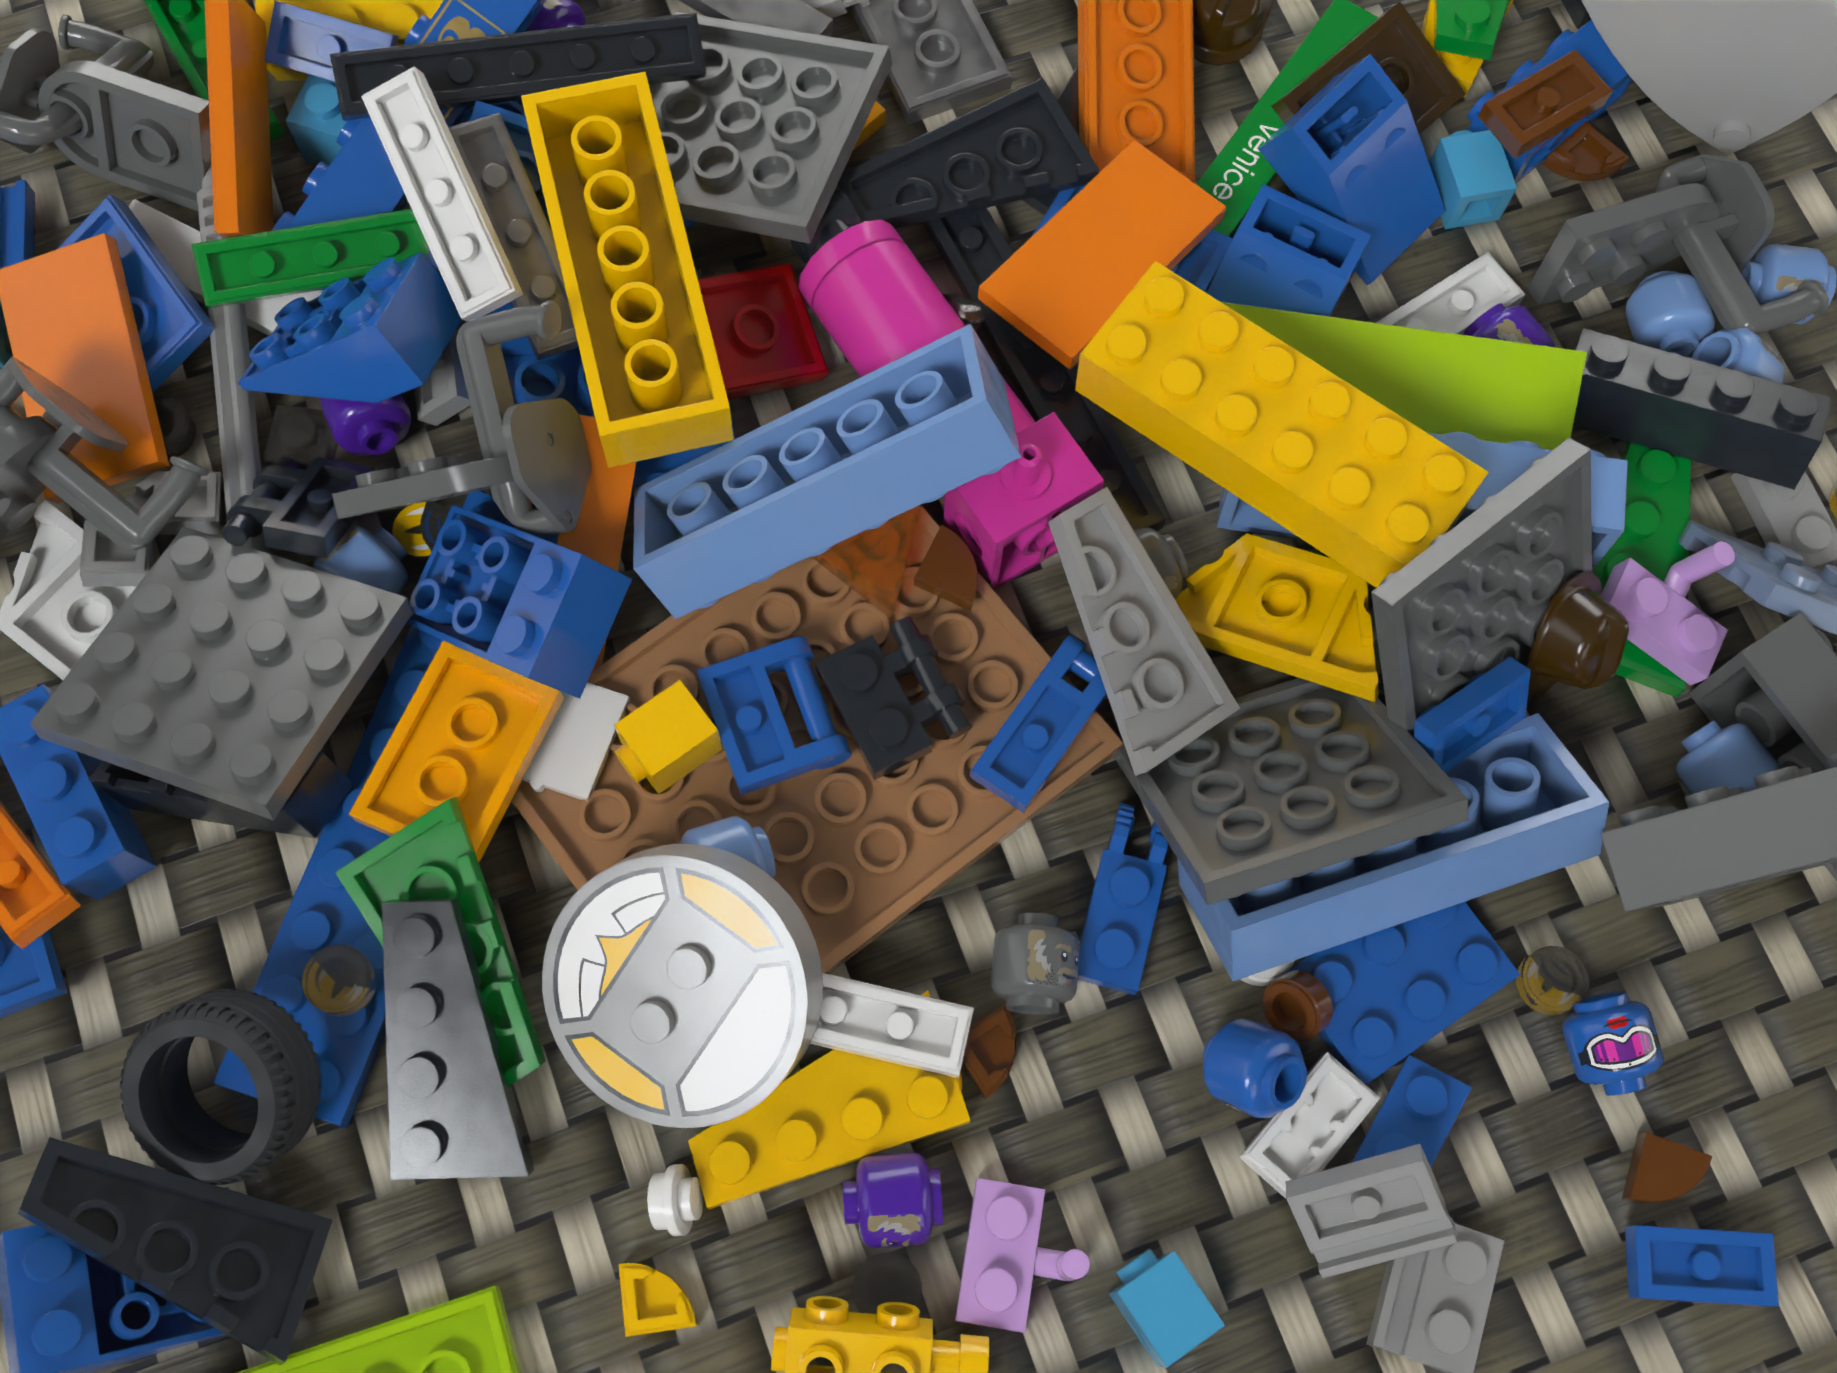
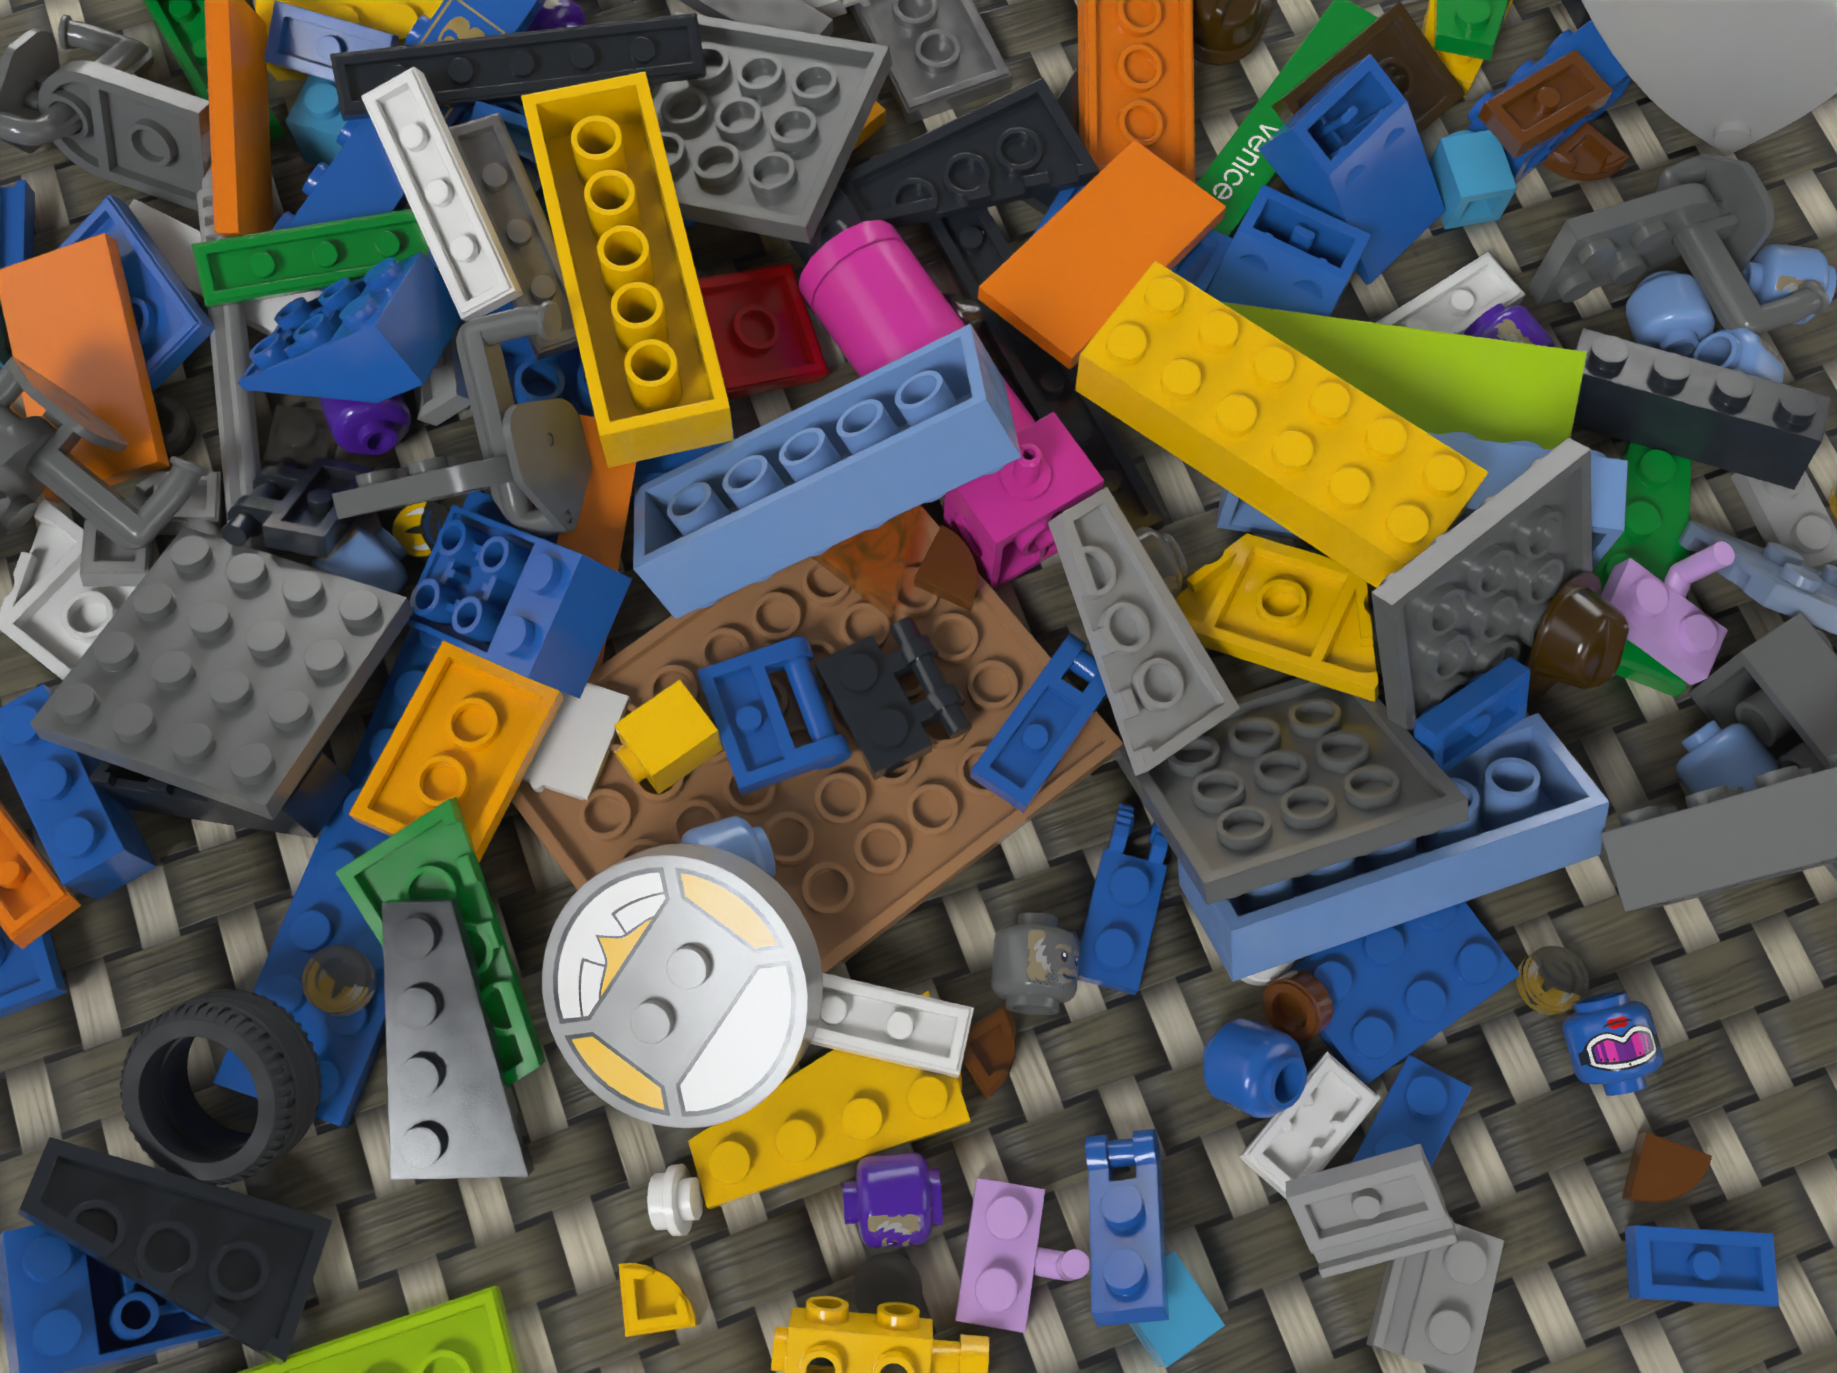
(1126, 1230): none -> plate

